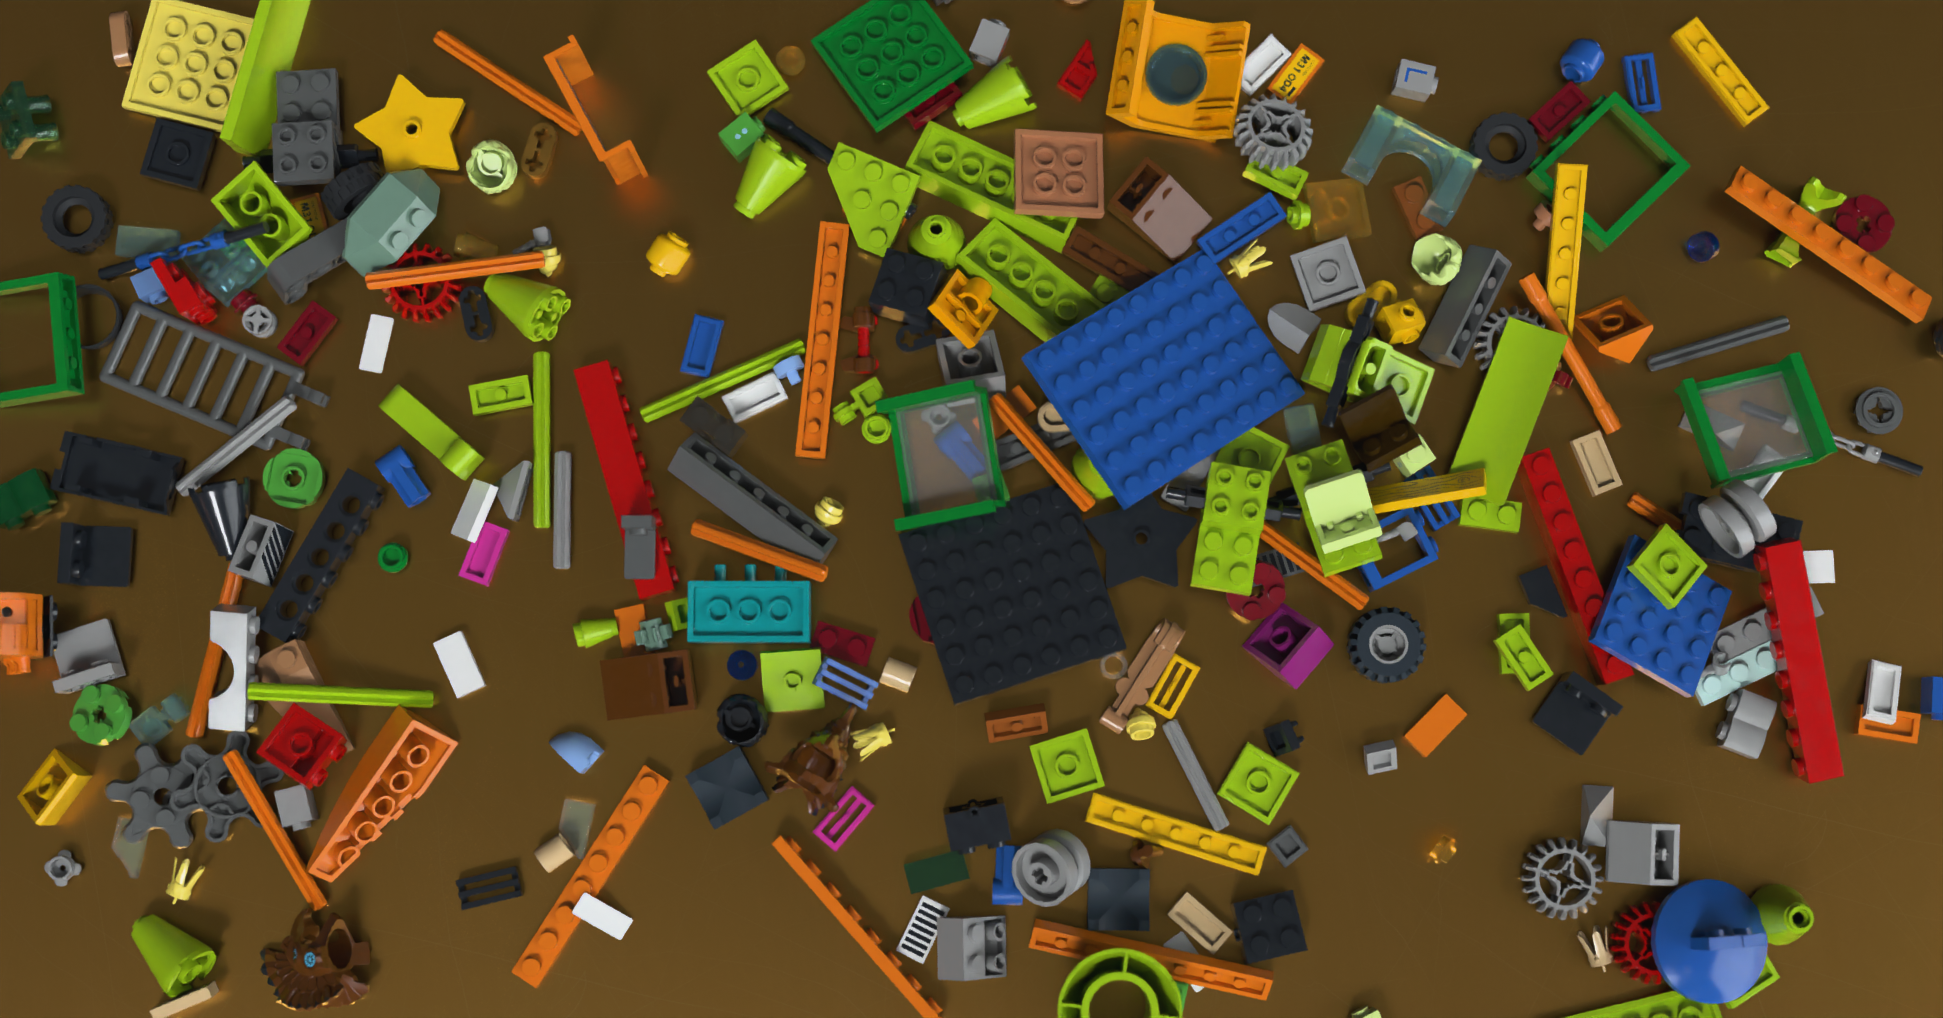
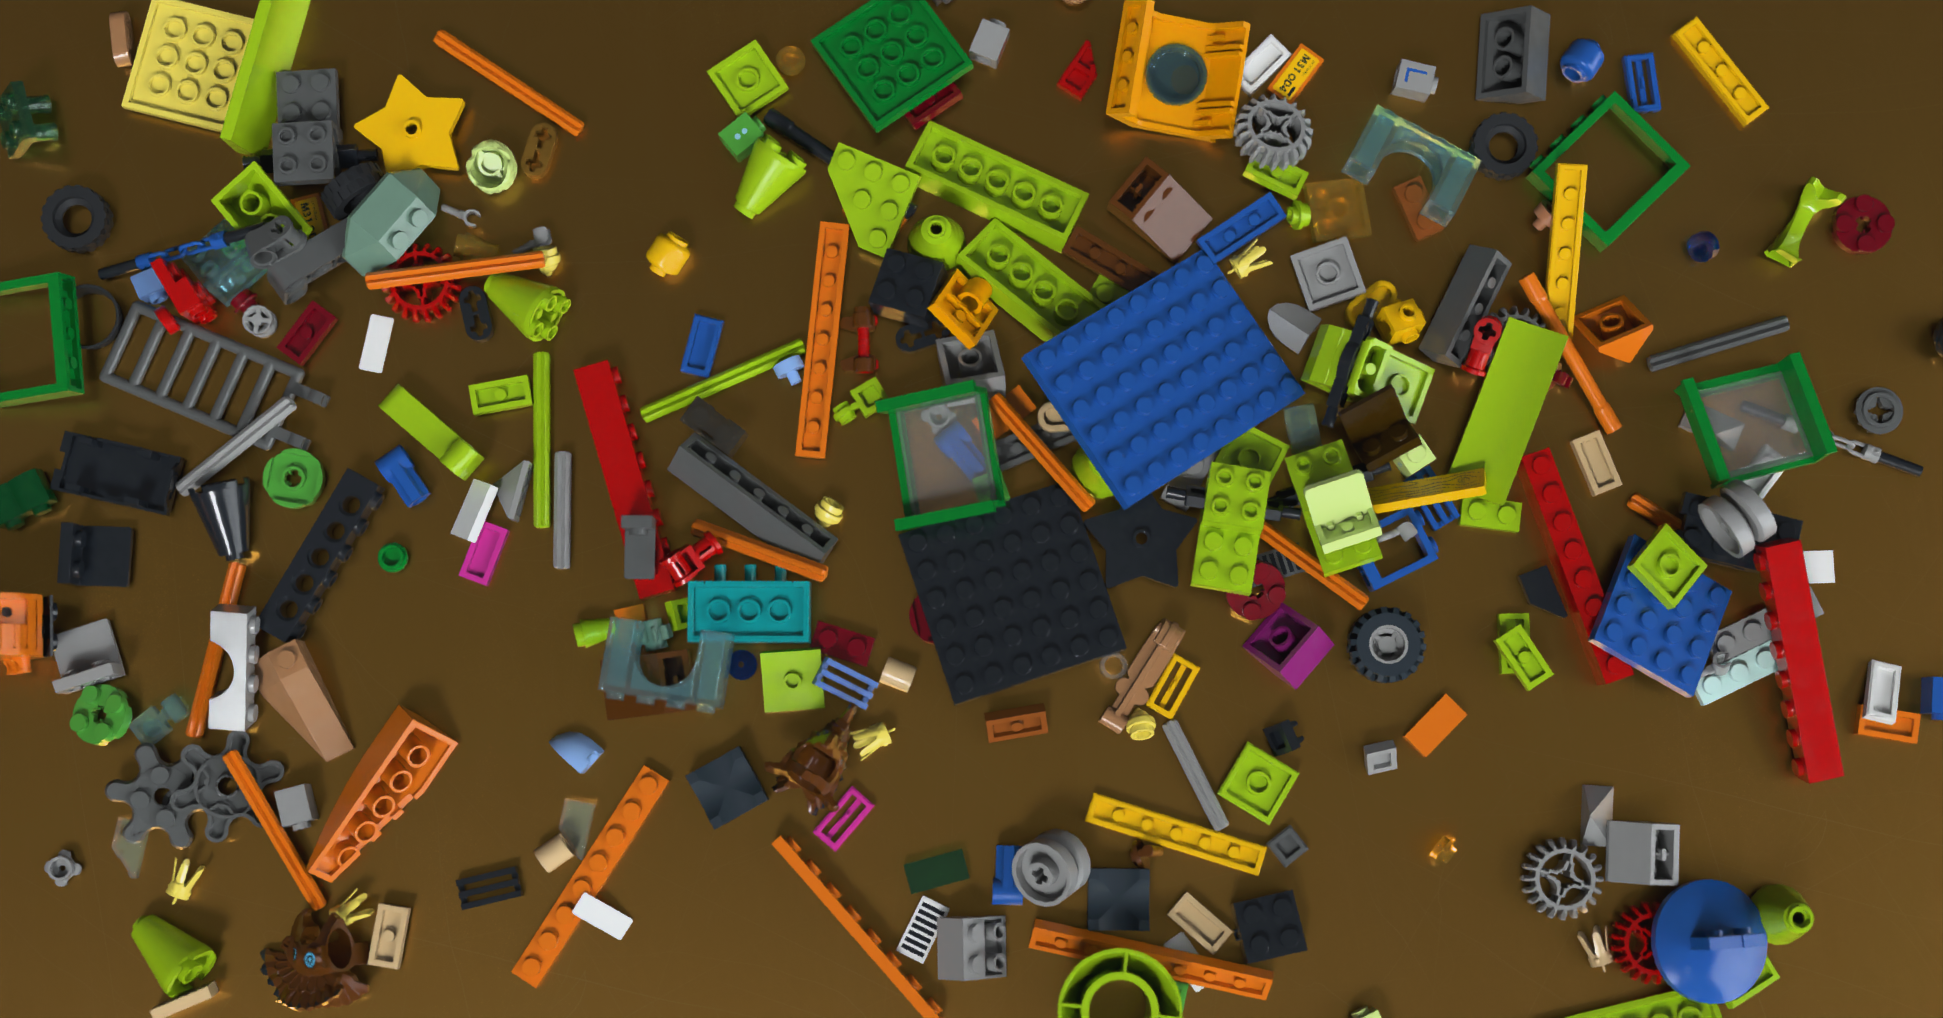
(53, 788): yellow slope -> none
(140, 240): clear light blue tile -> none
(167, 319): none -> red tile
(178, 154): black plate -> none
(260, 550): light grey brick -> none
(271, 242): none -> dark grey piece
(303, 747): red plate -> none
(340, 695): lime axle -> none
(344, 909): none -> light yellow piece
(389, 936): none -> tan plate
(459, 664): white tile -> none
(461, 214): none -> light grey hand
(569, 68): orange piece -> none
(690, 558): none -> red connector
(703, 687): none -> clear light blue arch
(742, 720): black hair -> none
(754, 397): white tile -> none
(876, 428): lime plate -> none
(977, 825): black brick -> none
(994, 97): lime cone -> none
(1058, 173): nougat plate -> none
(1066, 766): lime plate -> none
(1437, 258): yellowish green hair -> none
(1482, 346): none -> red connector
(1513, 56): none -> dark grey slope
(1558, 111): dark red plate -> none
(1575, 712): black bracket -> none
(1745, 723): light grey brick -> none
(1828, 244): orange plate -> none

